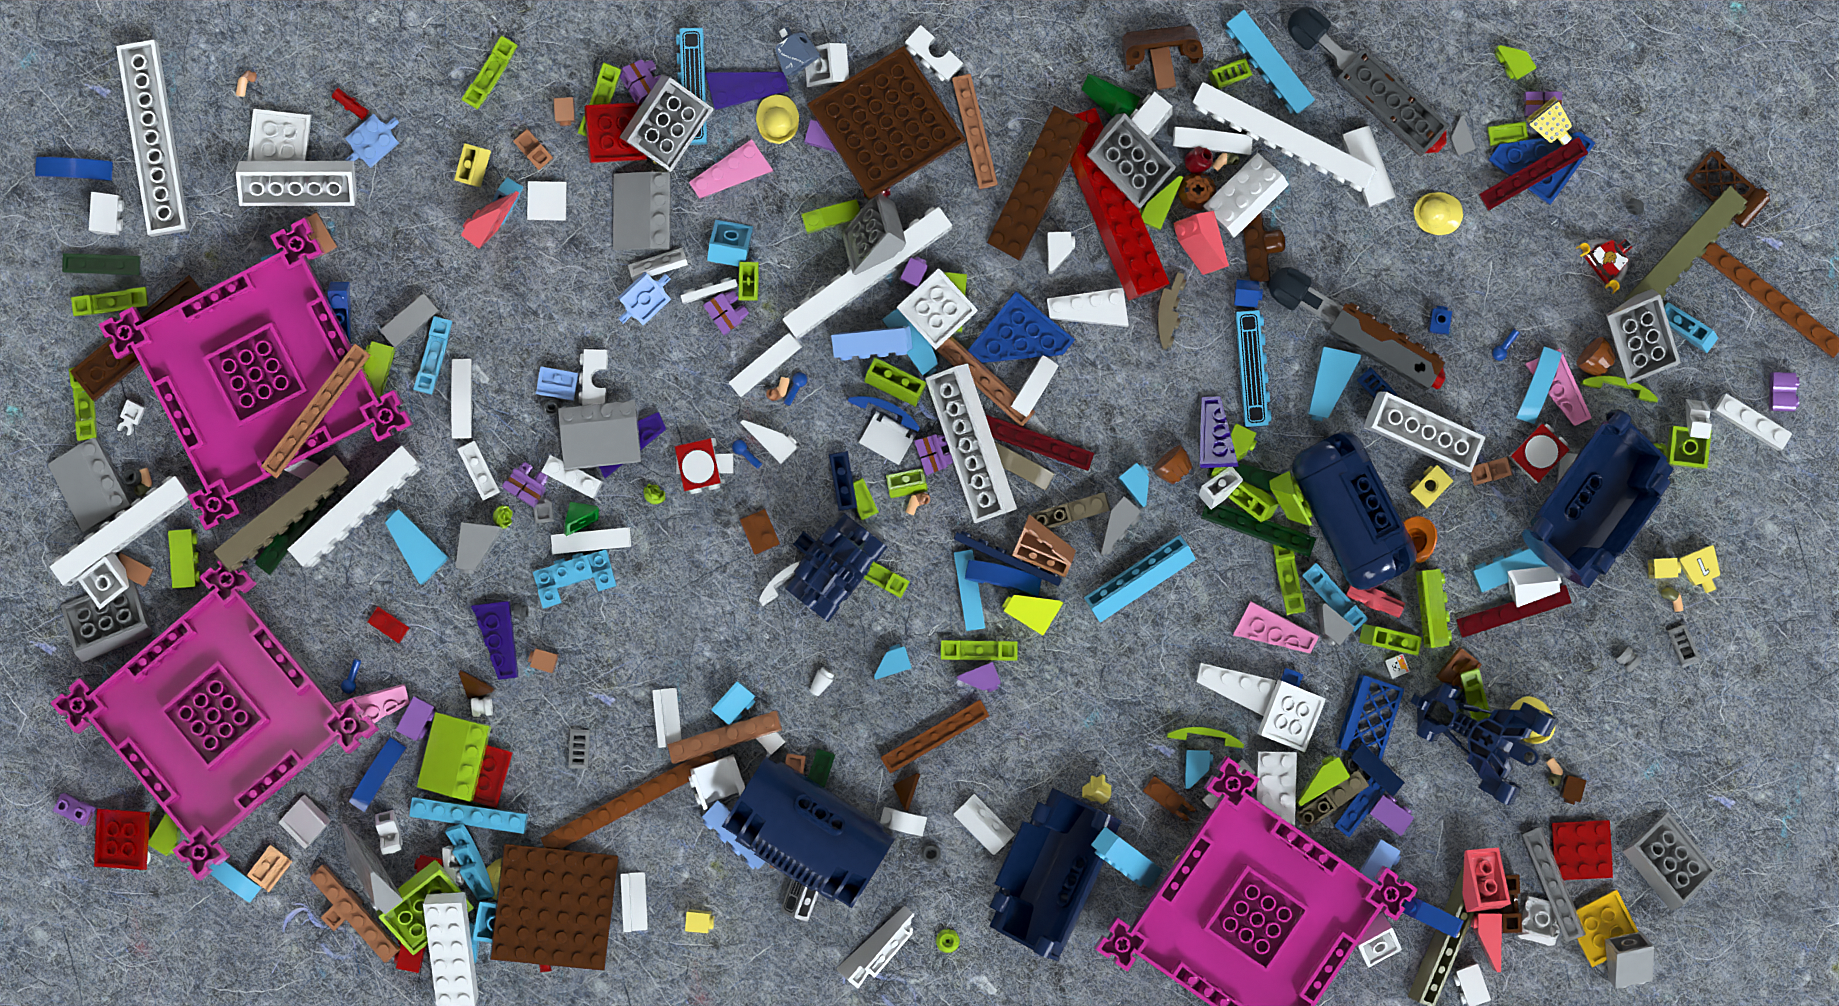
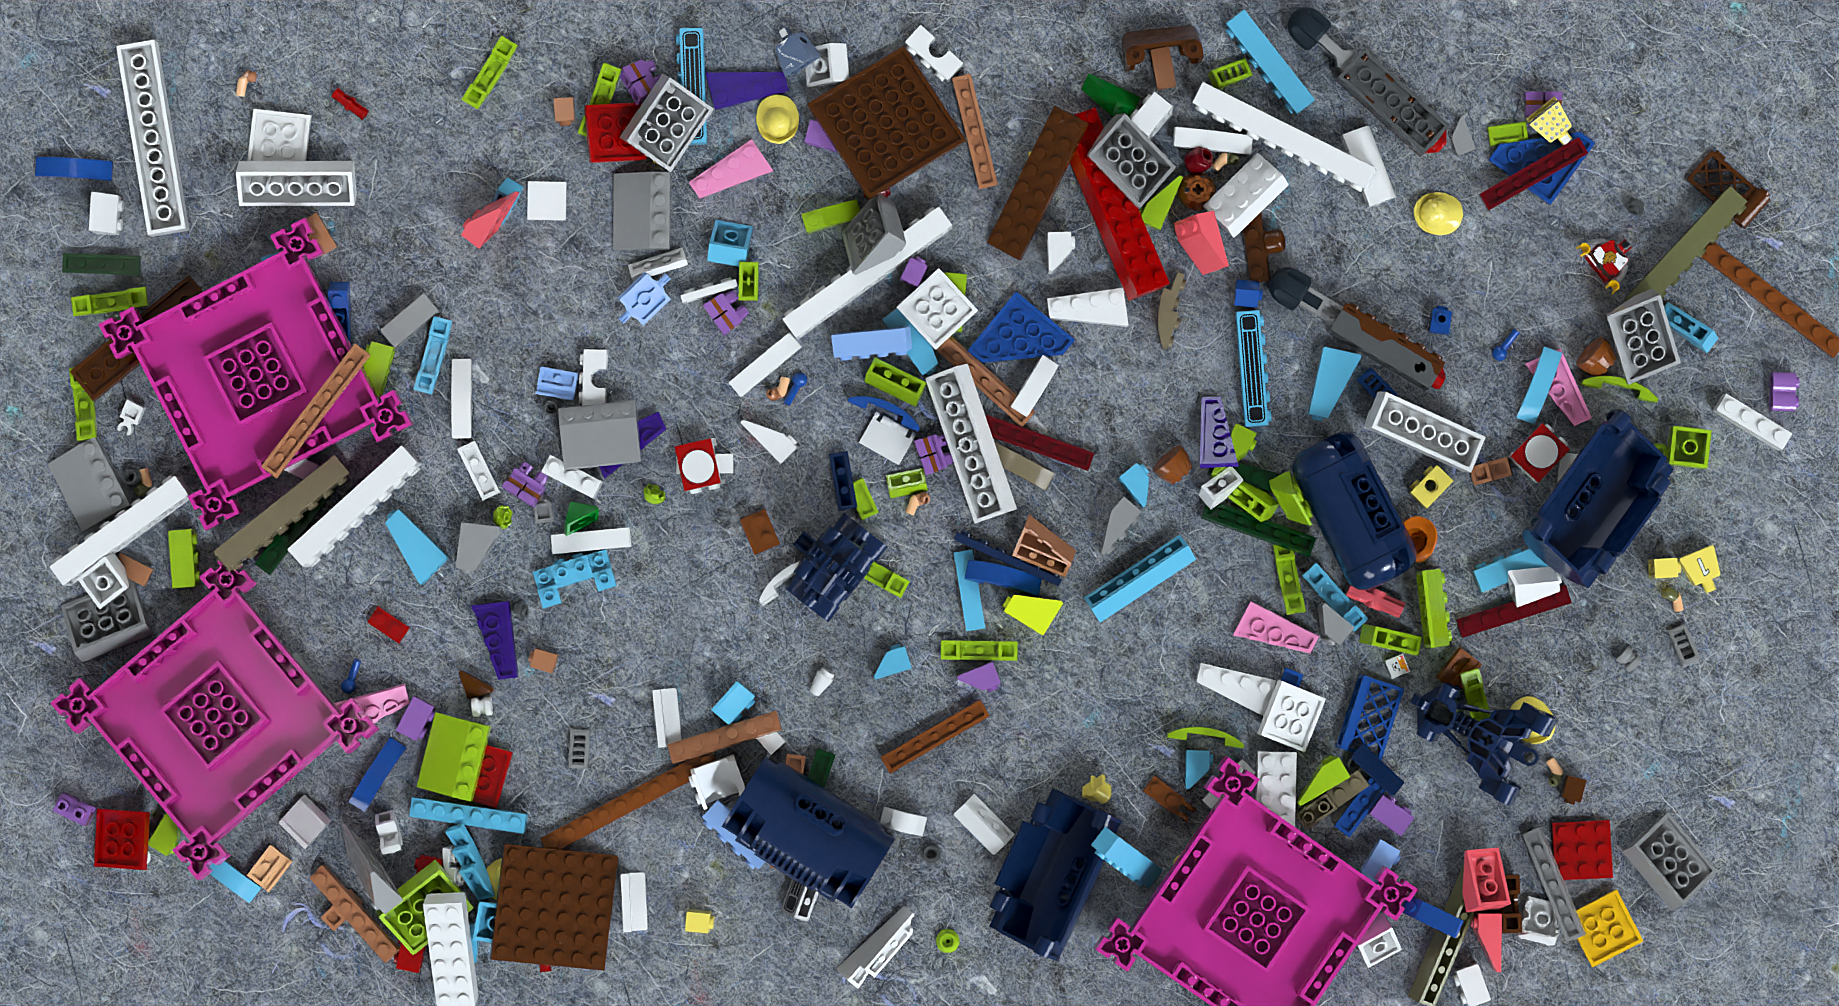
(372, 140): light blue plate -> none
(472, 165): light yellow brick -> none
(532, 149): nougat slope -> none
(740, 448): blue bar -> none
(905, 789): reddish brown slope -> none
(1073, 511): dark tan slope -> none
(1516, 61): lime slope -> none
(1629, 959): light grey slope -> none
(1698, 418): white slope -> none

